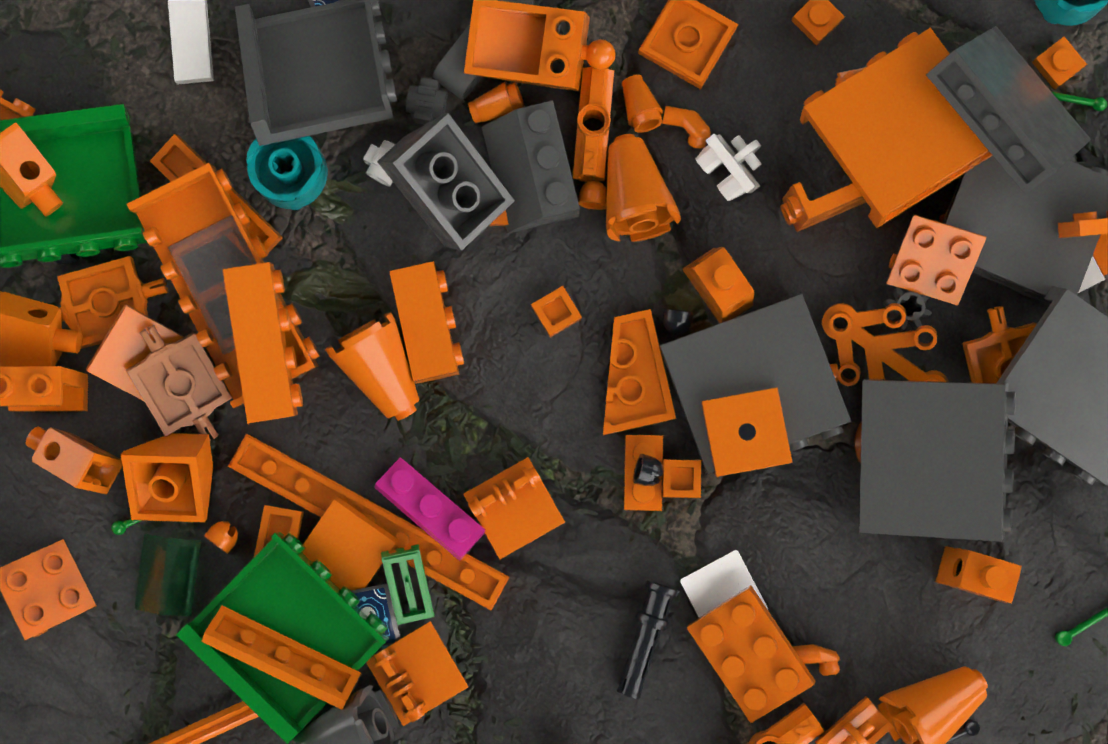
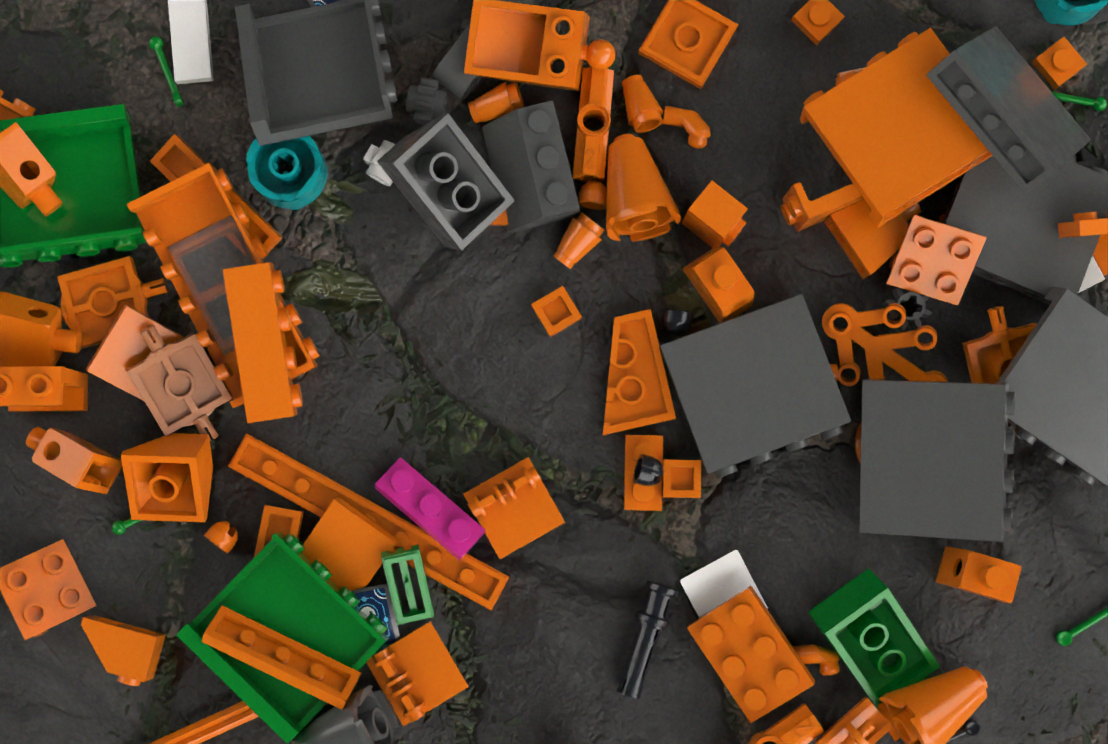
(124, 648): none -> orange slope
(156, 44): none -> green hinge
(167, 575): clear green panel -> none
(378, 366): orange cone -> none
(426, 322): orange brick -> none
(578, 240): none -> orange cone
(715, 216): none -> orange brick
(719, 152): white hips -> none
(746, 432): orange tile -> none
(862, 241): none -> orange torso
(873, 636): none -> green slope

